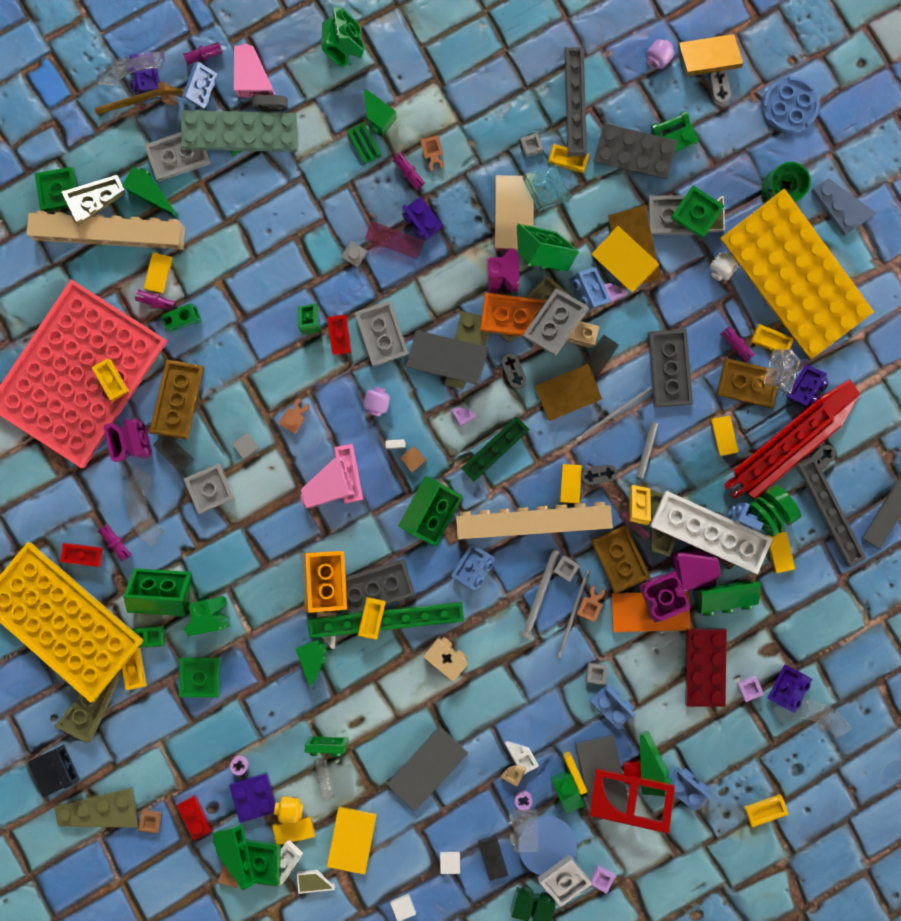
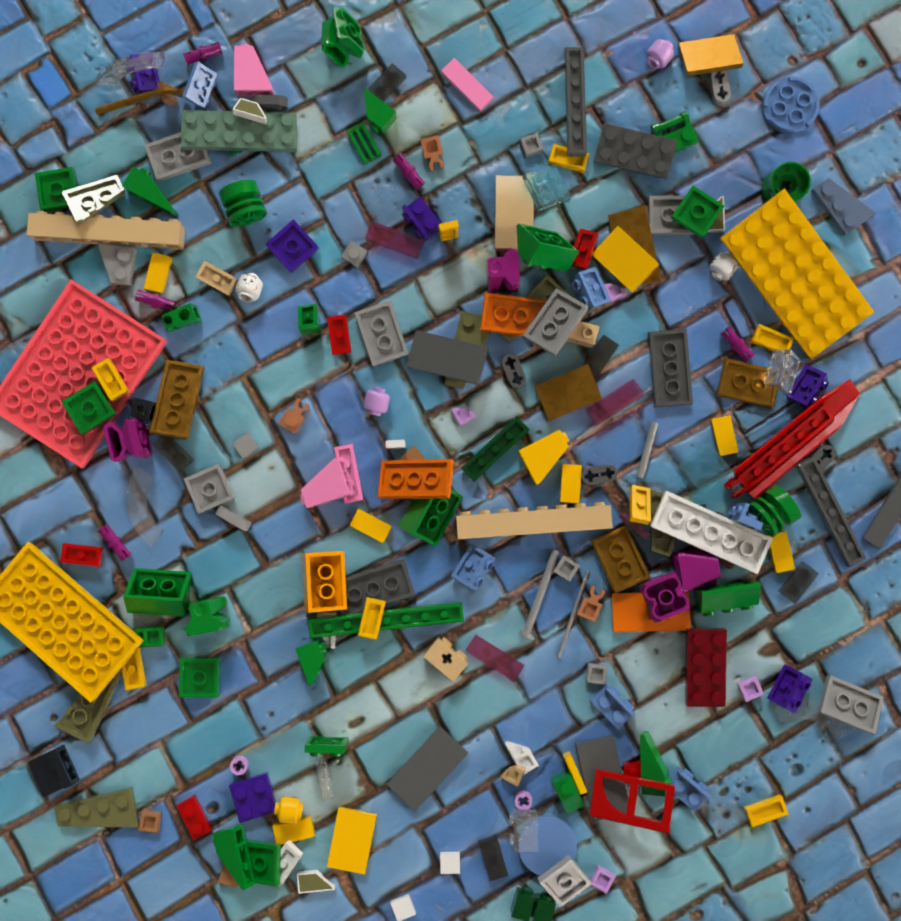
(89, 408): none -> green plate
(119, 263): none -> light grey wing
(142, 409): none -> black brick
(216, 278): none -> tan plate
(233, 518): none -> light grey beam
(242, 203): none -> green wheel
(249, 110): none -> tile
(249, 287): none -> white head
(292, 246): none -> dark purple plate
(370, 525): none -> yellow tile
(387, 82): none -> clear smoke plate
(415, 479): none -> orange tile
(448, 230): none -> yellow tile
(467, 84): none -> bright pink tile
(495, 657): none -> clear pink tile
(543, 455): none -> yellow slope
(585, 245): none -> red plate
(615, 402): none -> clear pink tile
(798, 582): none -> clear smoke plate
(850, 705): none -> light grey plate

